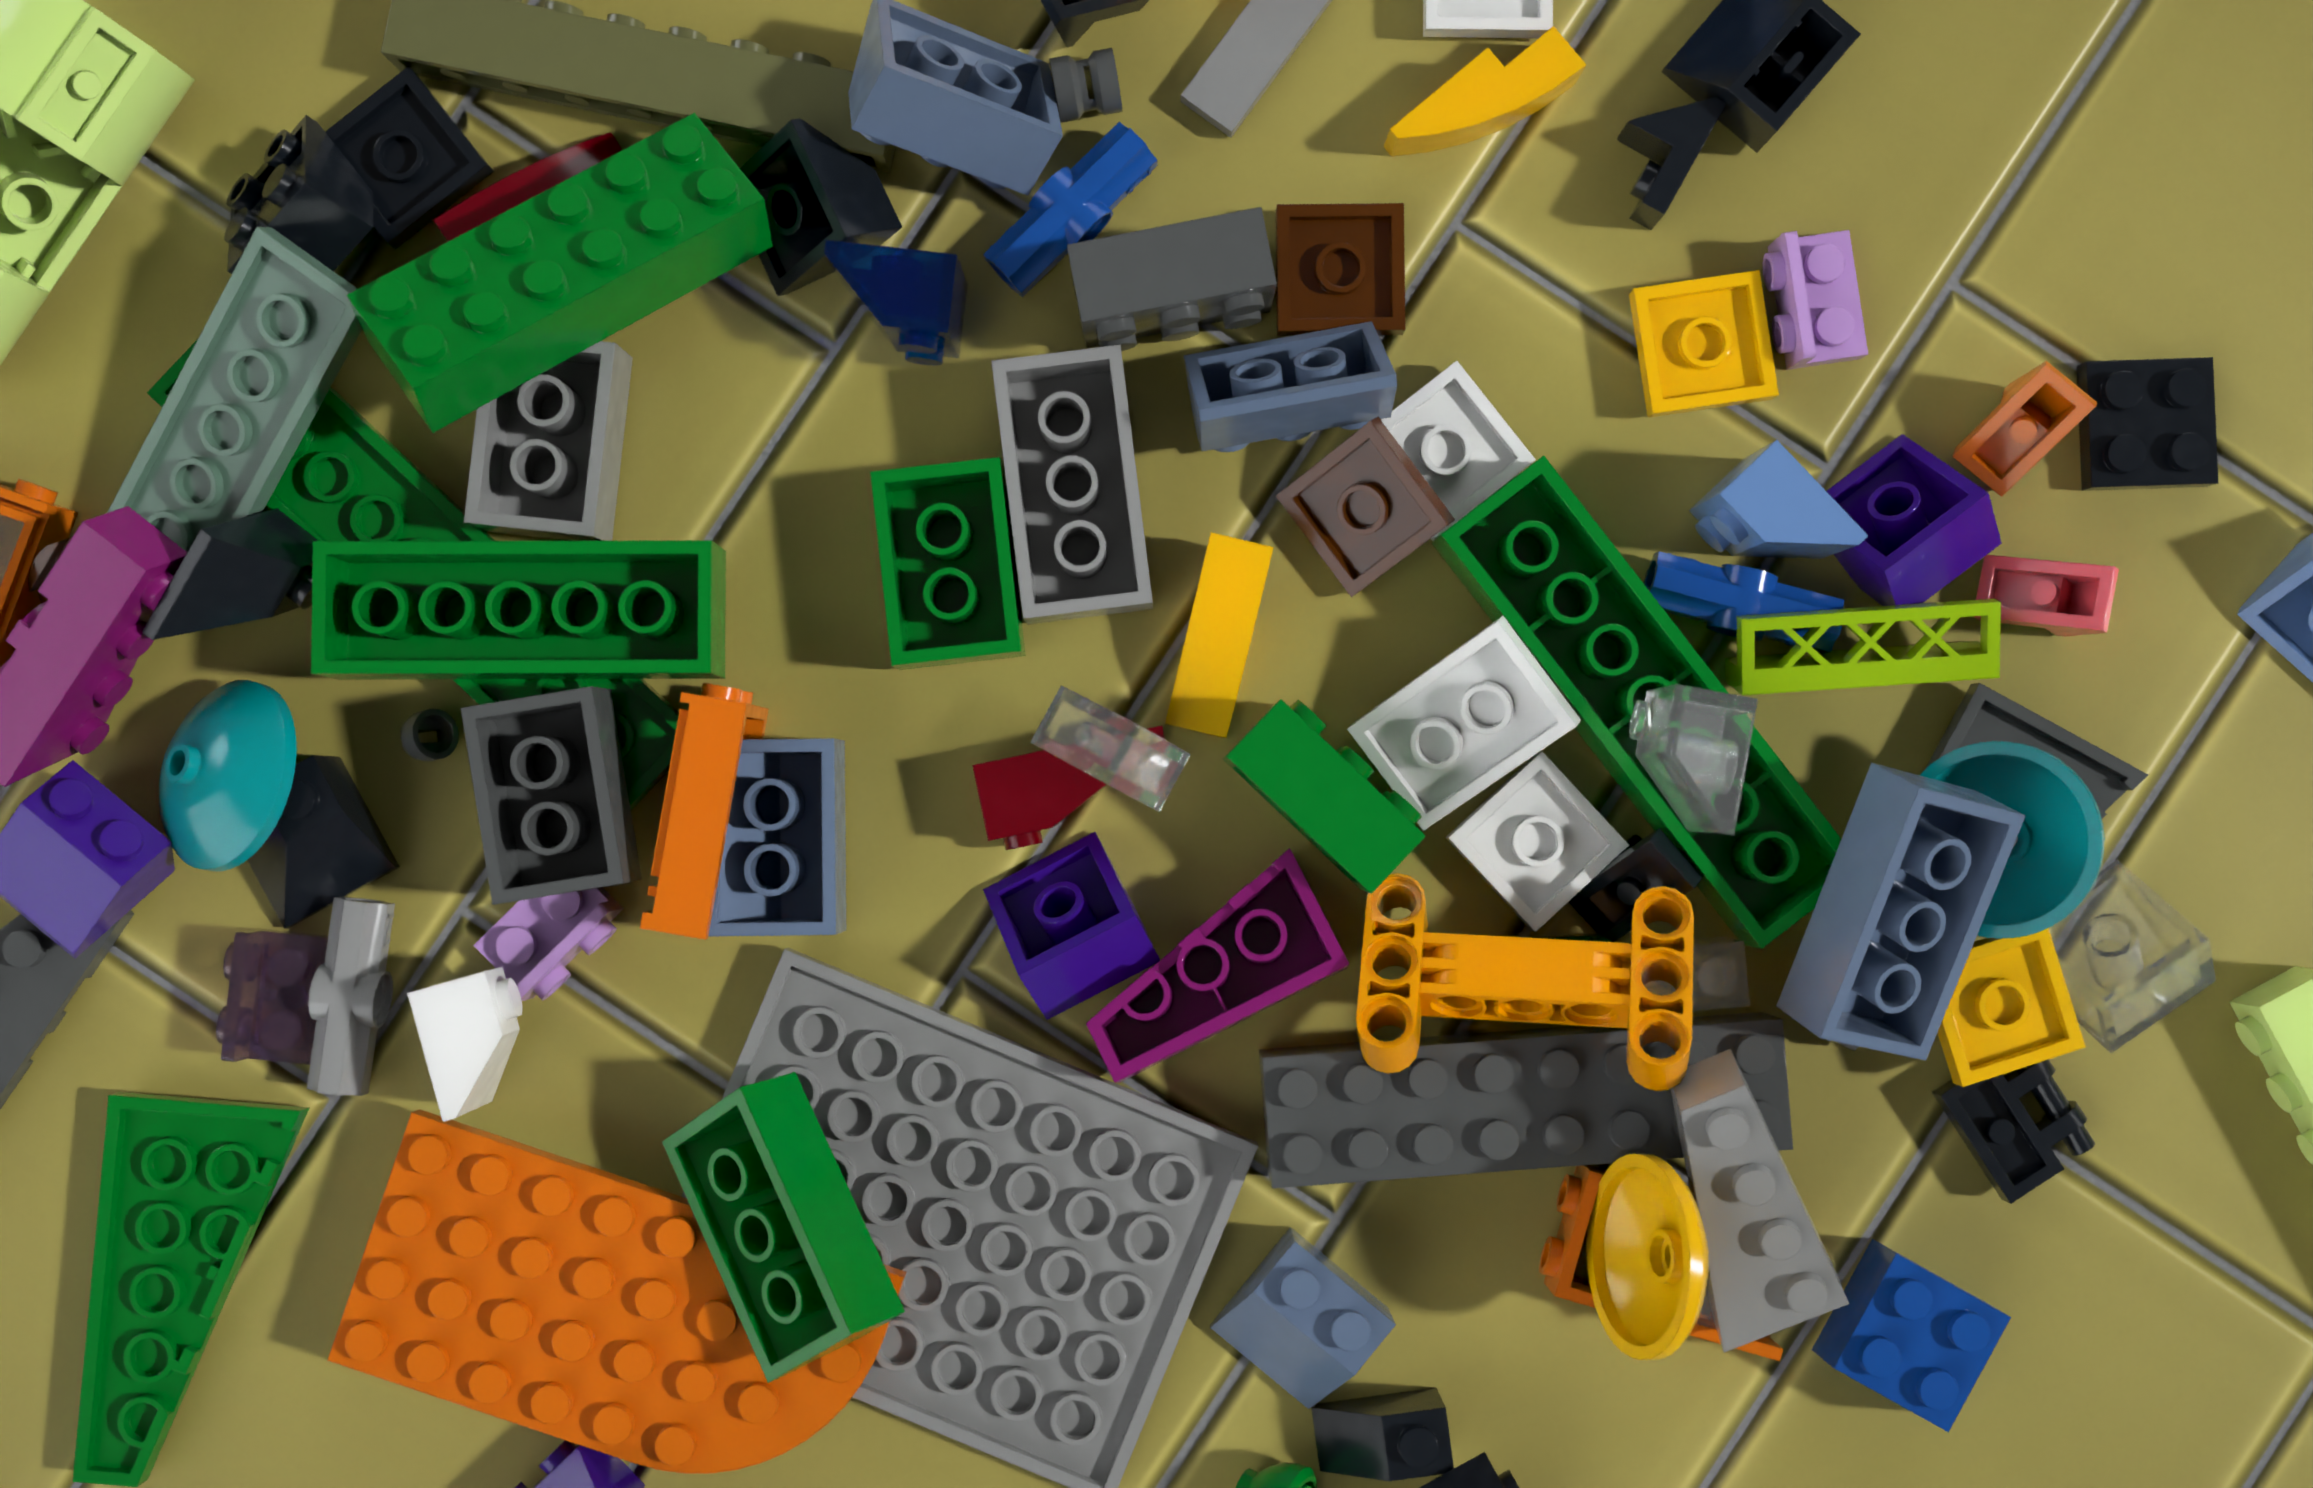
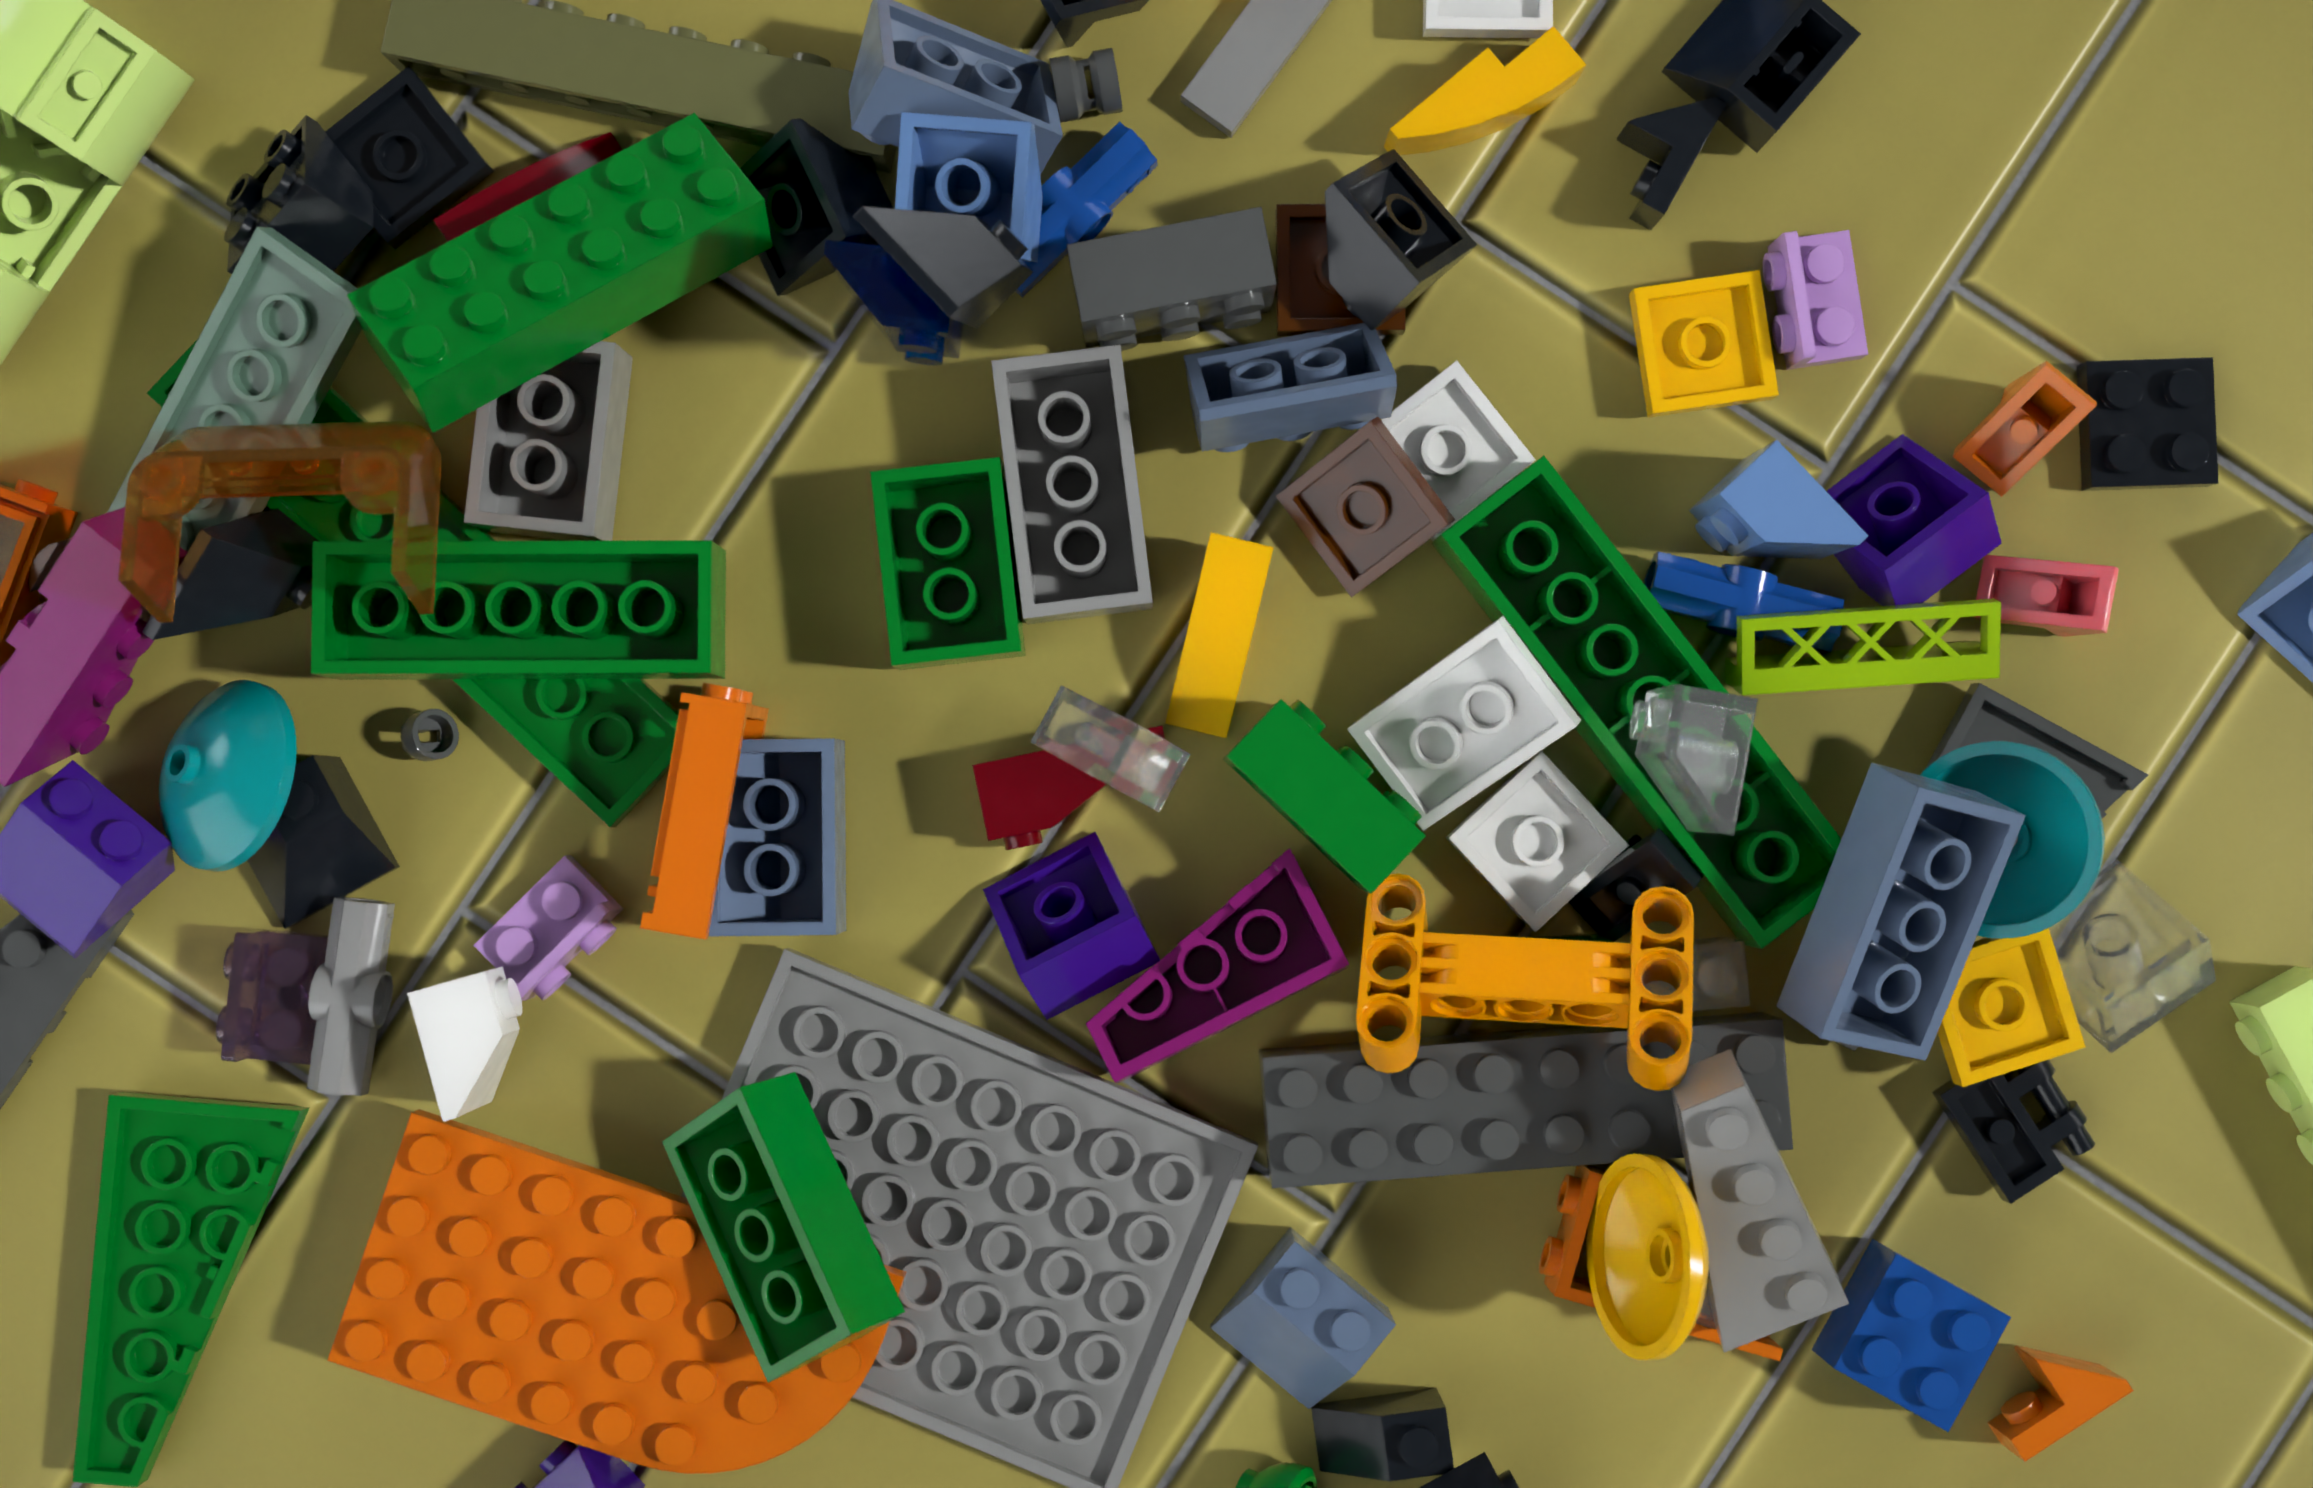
(375, 464): none -> clear orange windscreen
(551, 794): dark grey brick -> none
(952, 258): none -> black slope
(972, 170): none -> medium blue slope
(1388, 238): none -> black slope
(2067, 1398): none -> orange slope

